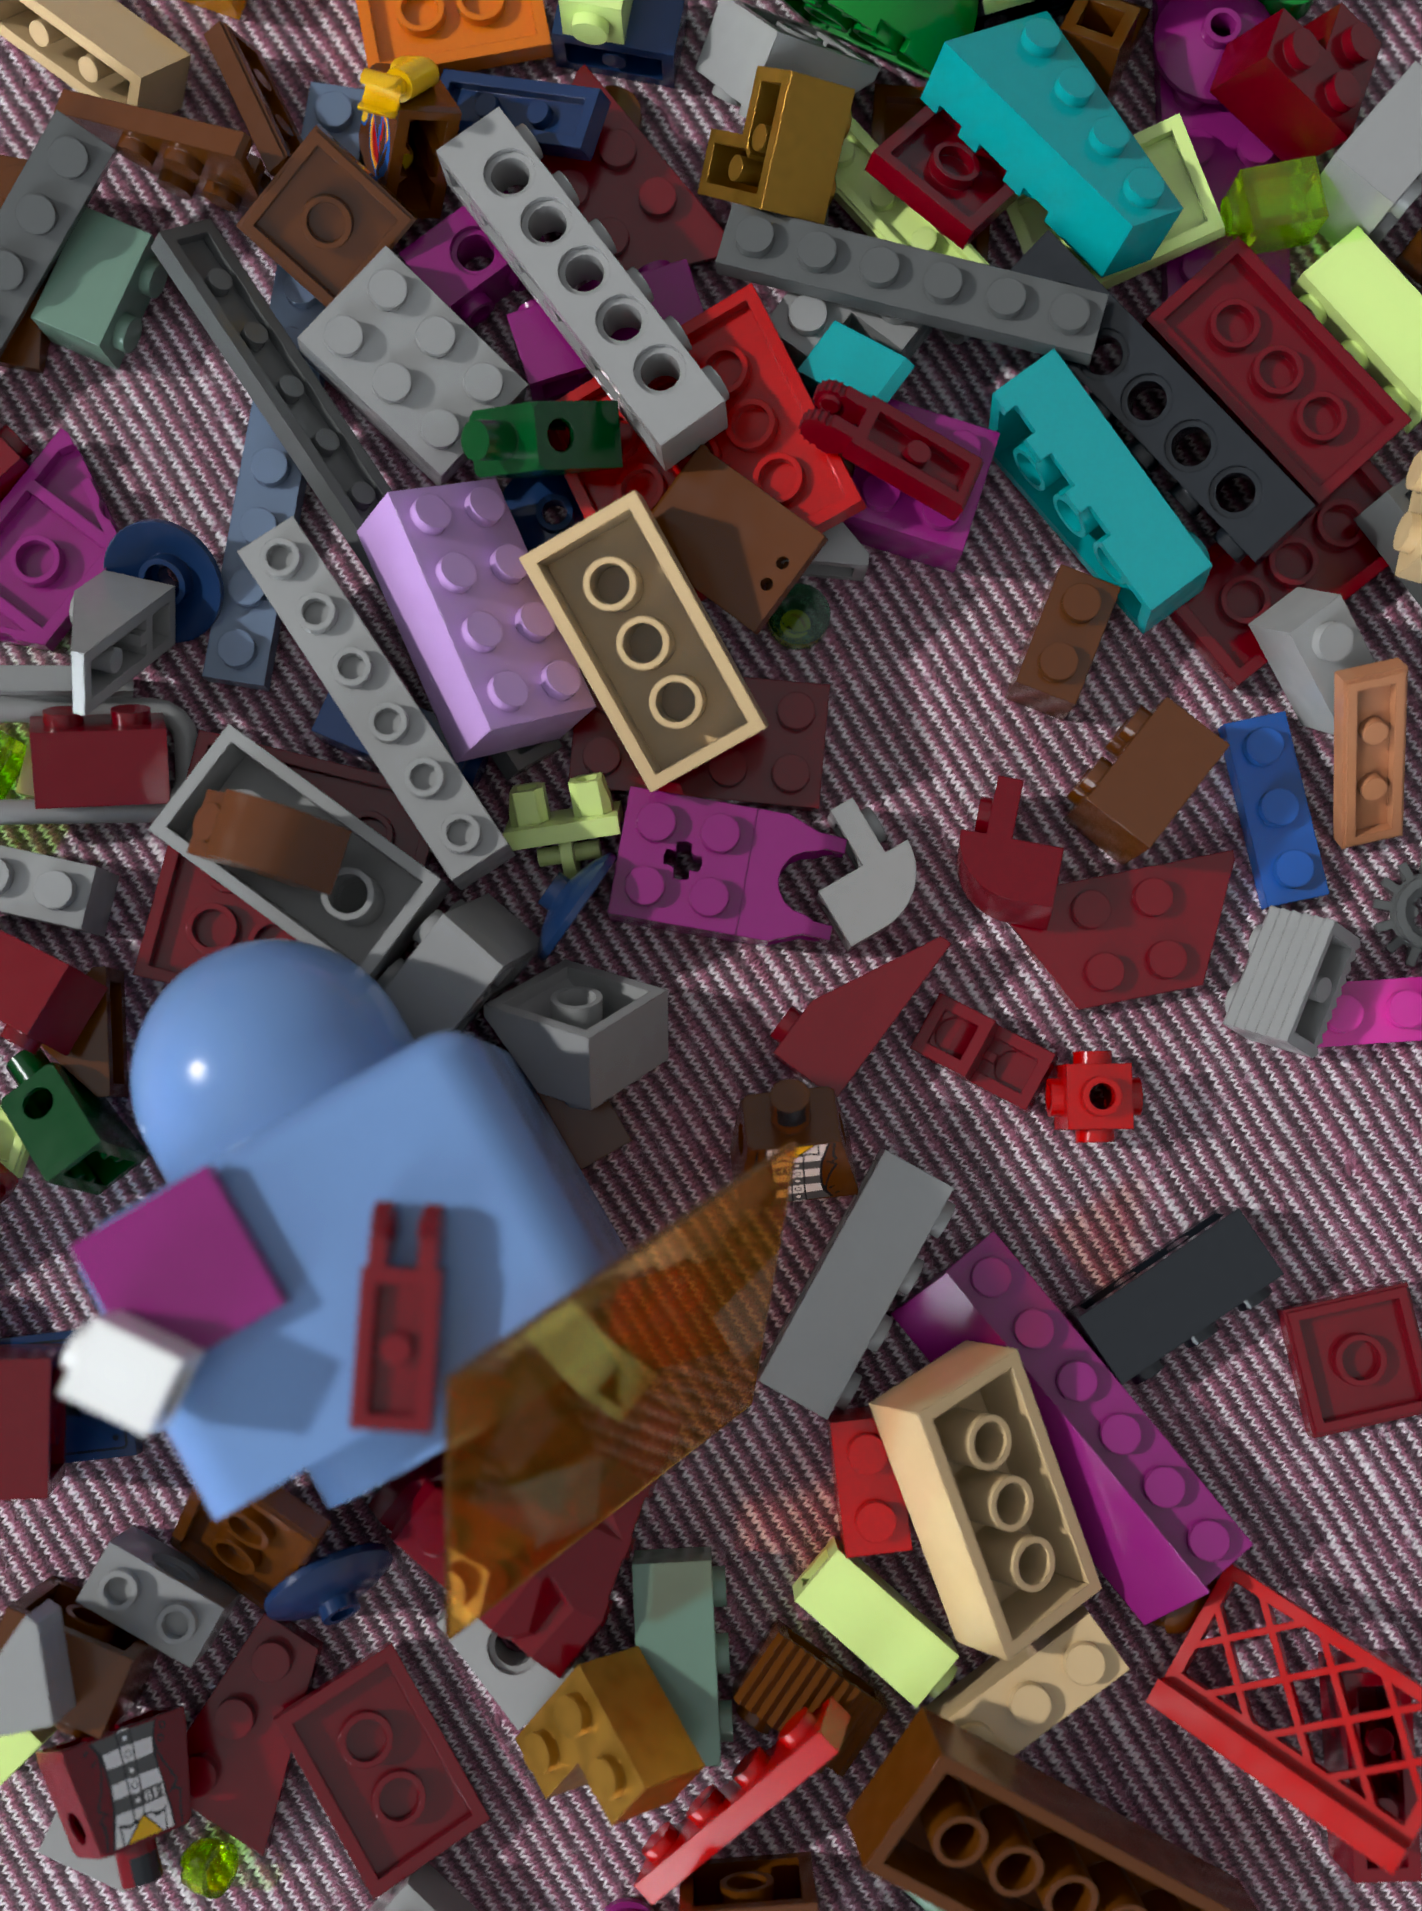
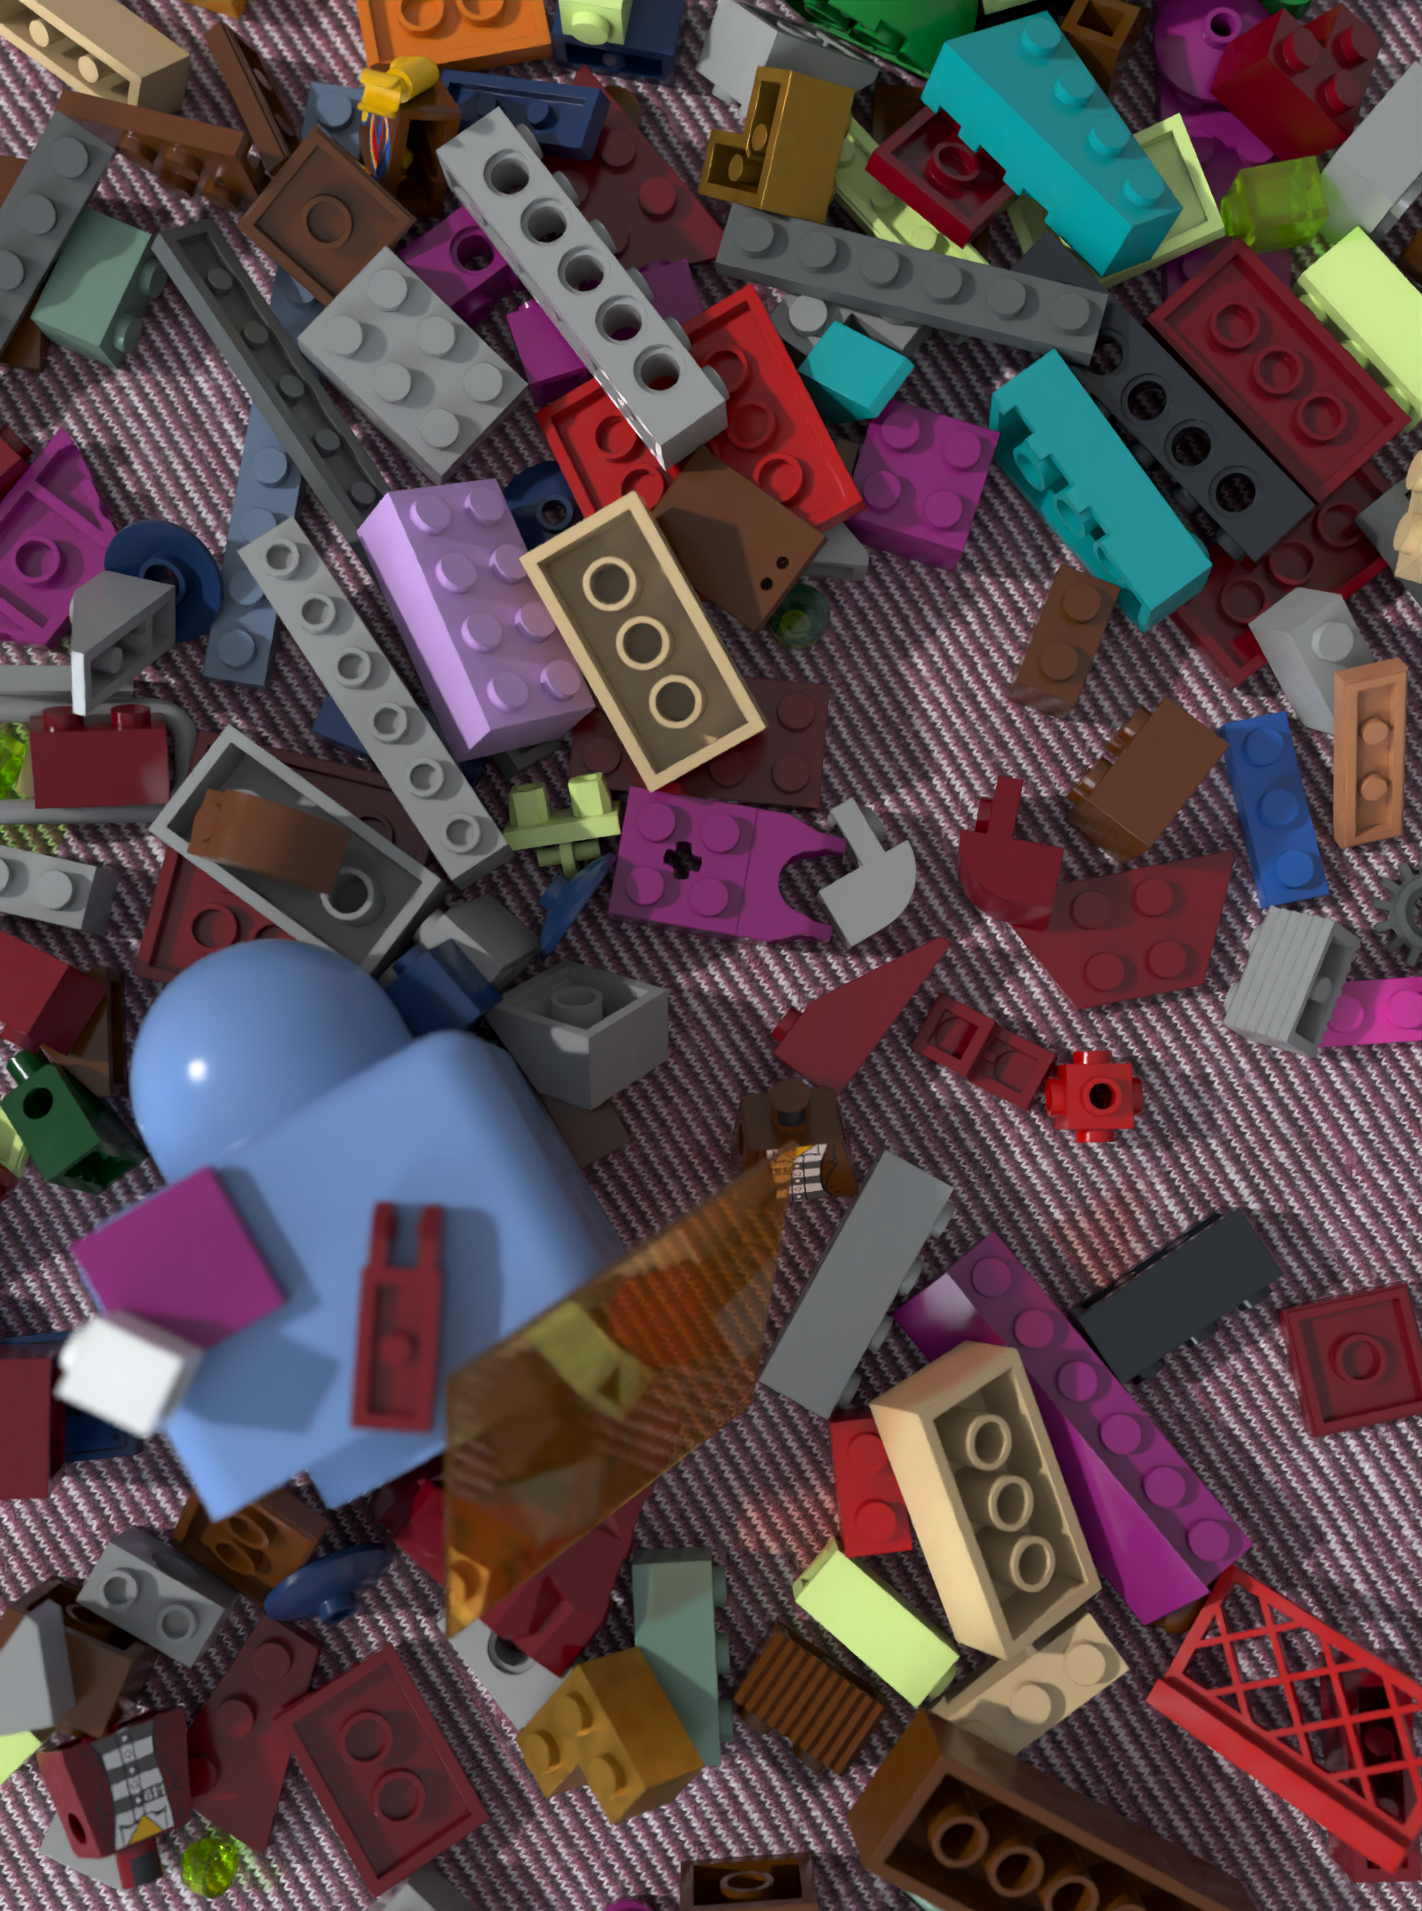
(440, 990): none -> dark blue brick
(515, 442): dark green torso -> none
(756, 1786): red plate -> none
(891, 447): dark red hinge -> none

